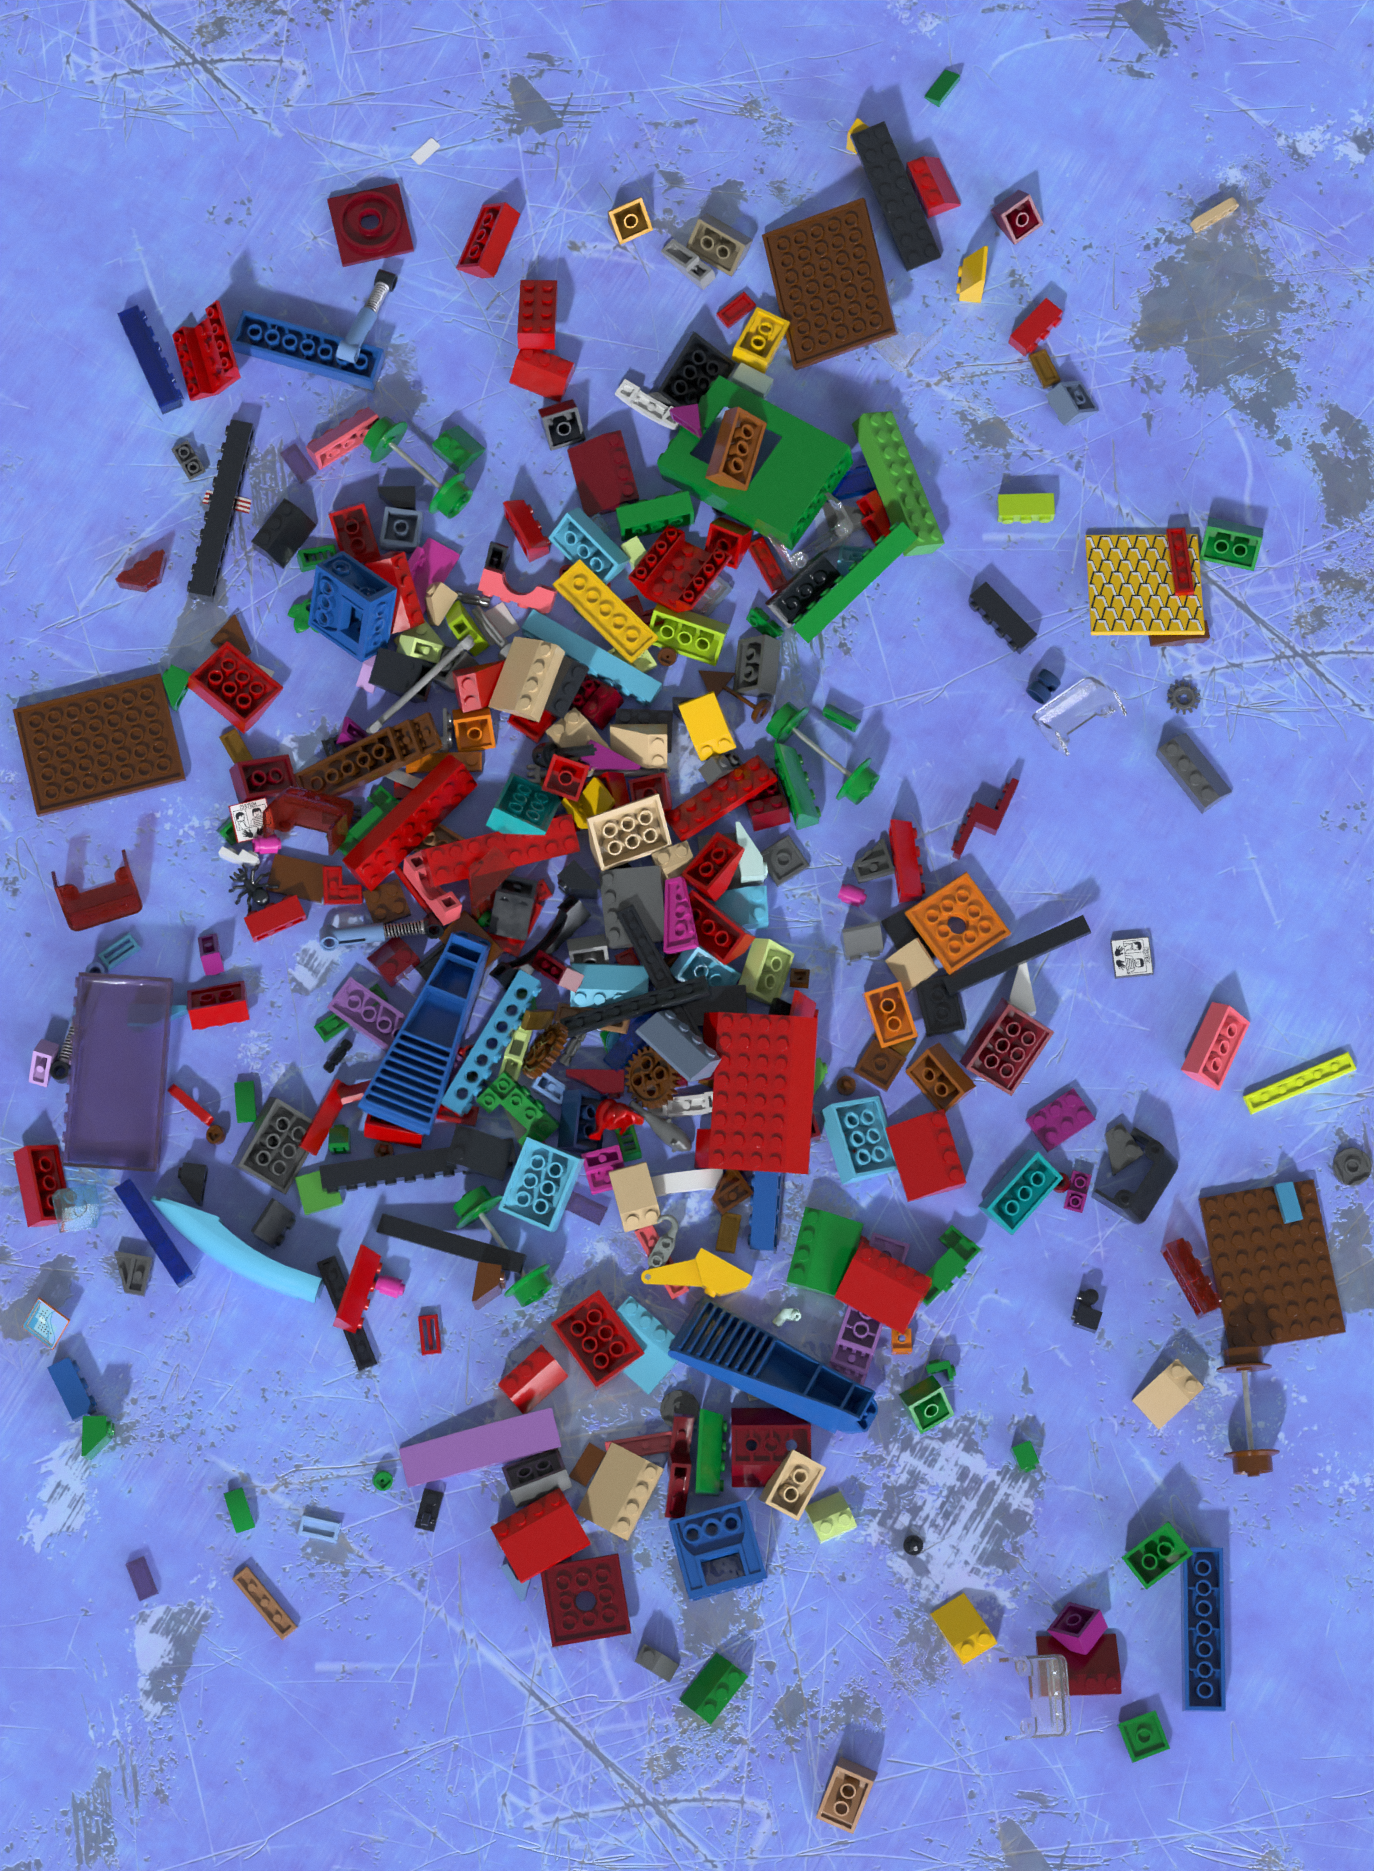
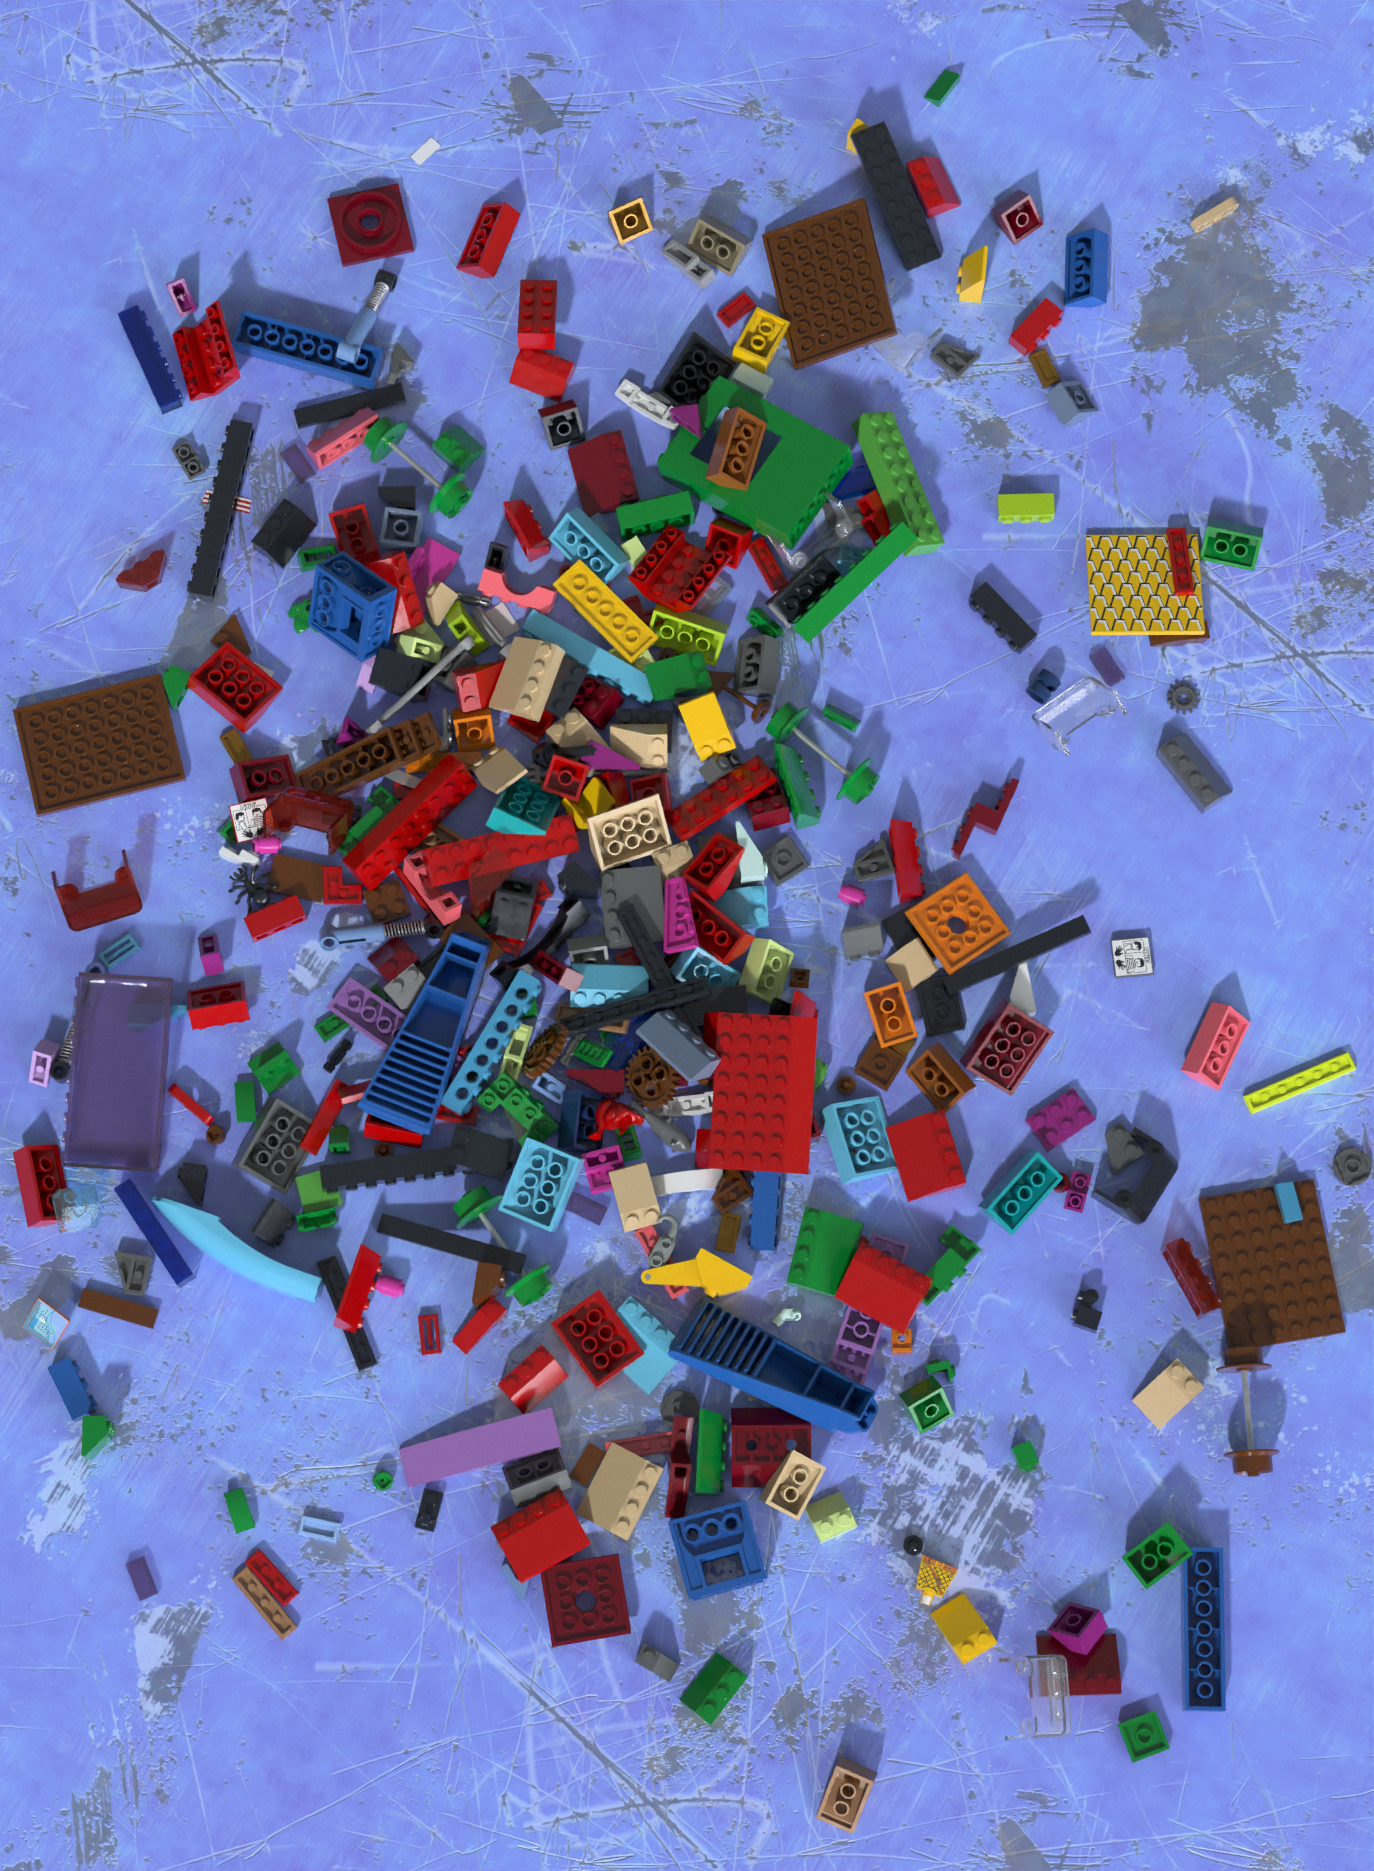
(118, 1308): none -> reddish brown tile
(181, 297): none -> magenta slope
(271, 1577): none -> red tile
(274, 1068): none -> green bracket
(317, 1218): none -> green hinge
(349, 405): none -> black tile
(399, 362): none -> dark grey slope
(406, 988): none -> light grey slope
(480, 1325): none -> red slope
(497, 769): none -> tan slope
(537, 1019): pearl gold tile -> none
(590, 1052): none -> green slope
(678, 676): none -> green slope
(933, 1579): none -> torso
(953, 359): none -> dark grey wing
(1086, 269): none -> blue slope
(1106, 667): none -> clear purple tile

